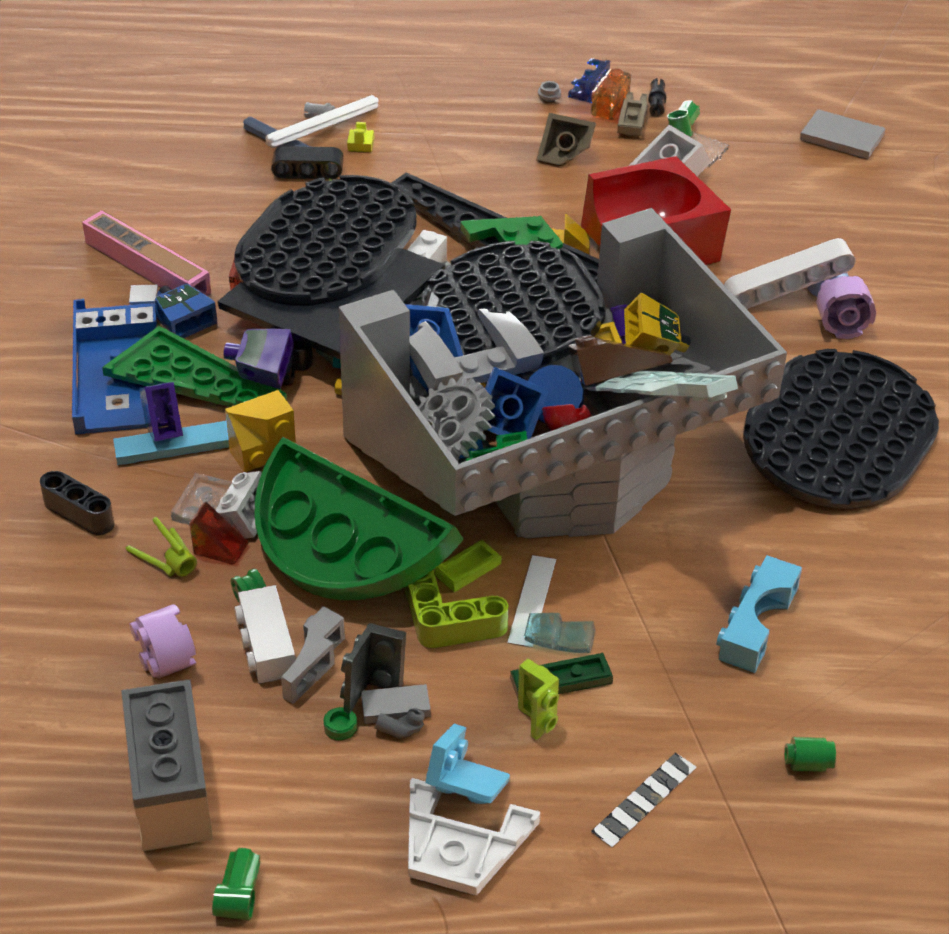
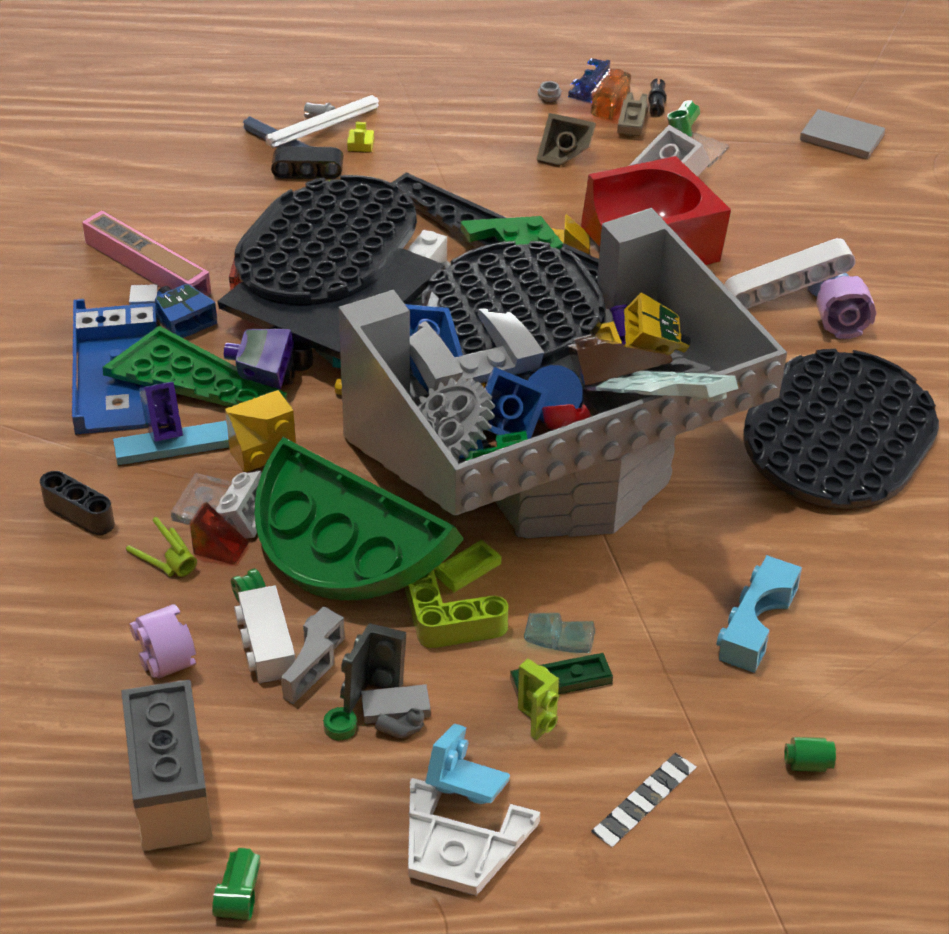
(532, 596): white sticker -> none

